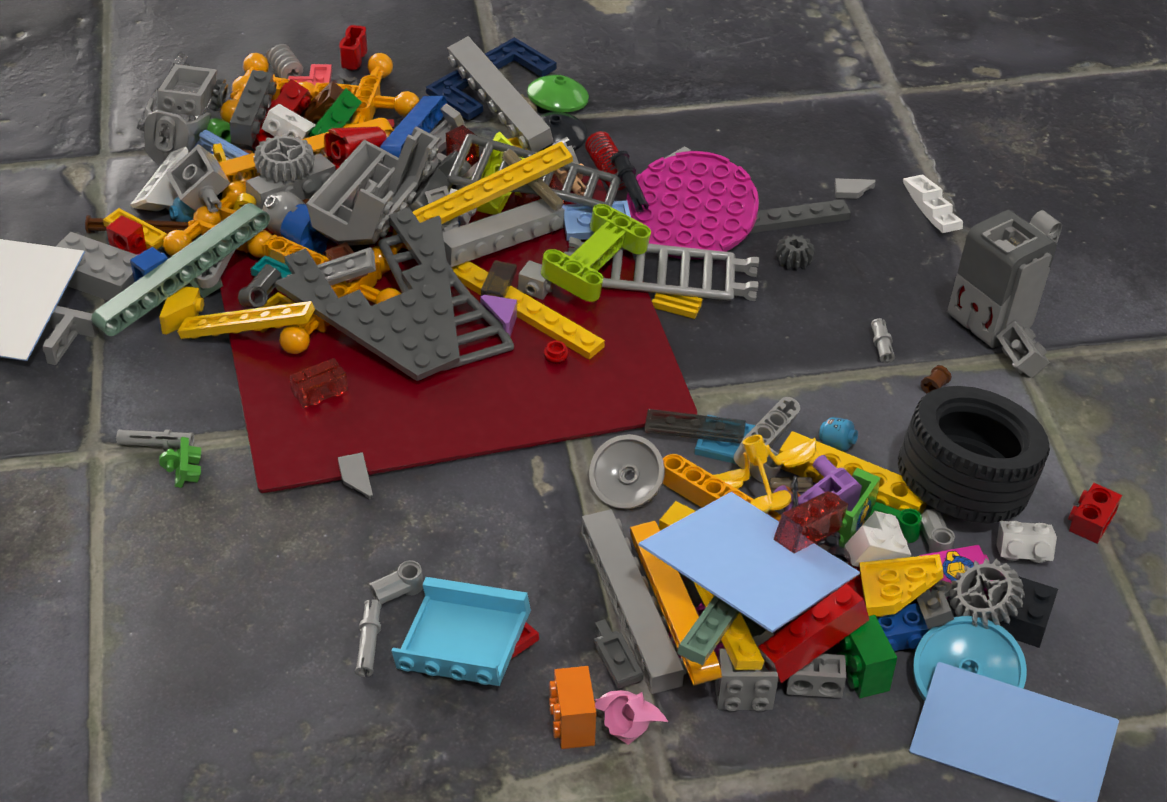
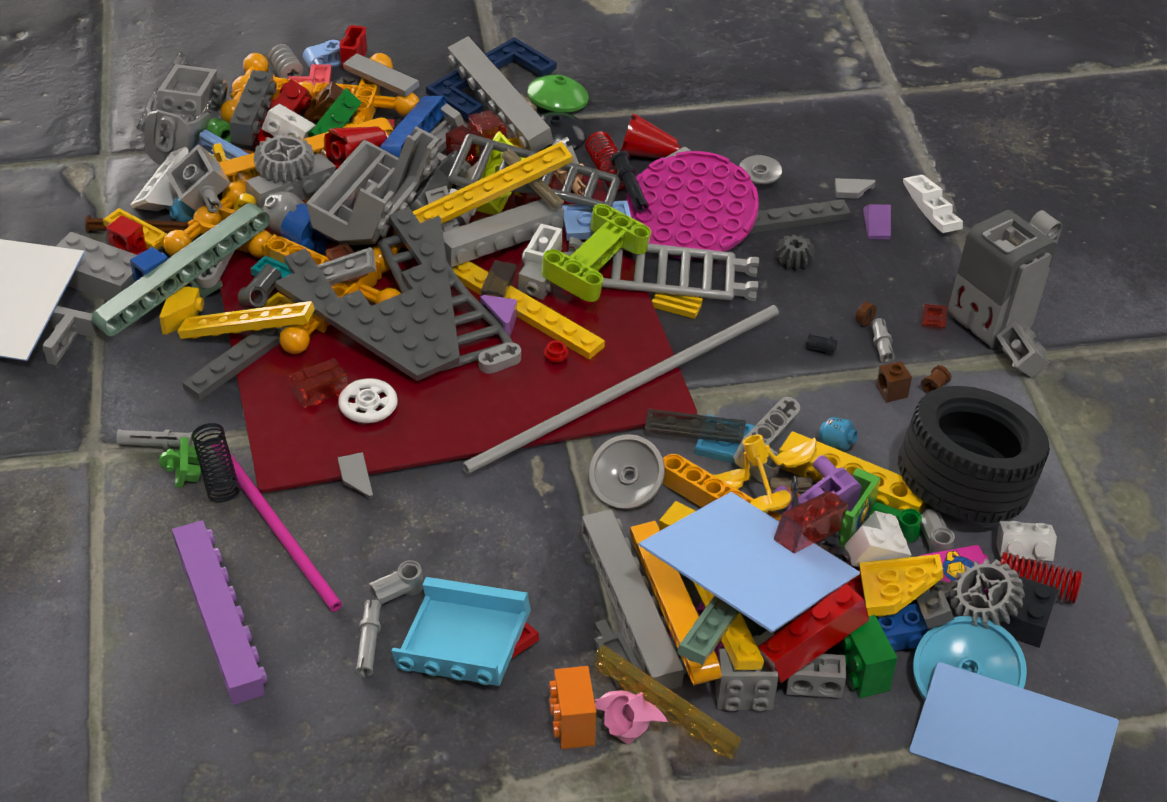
(218, 612): none -> medium lavender brick
(219, 483): none -> black piece
(232, 362): none -> dark grey plate
(284, 535): none -> dark pink piece
(323, 54): none -> light blue piece
(367, 400): none -> white plate
(381, 75): none -> light grey tile
(486, 125): none -> clear red brick
(499, 357): none -> light grey beam
(544, 239): none -> white brick
(618, 390): none -> light grey piece
(648, 140): none -> red cone
(672, 705): none -> clear yellow plate
(762, 169): none -> light grey dish
(823, 344): none -> black pin
(865, 313): none -> reddish brown tile
(878, 221): none -> medium lavender slope
(893, 381): none -> reddish brown brick
(934, 316): none -> clear red plate
(1077, 576): none -> red piece
(1094, 512): red brick -> none

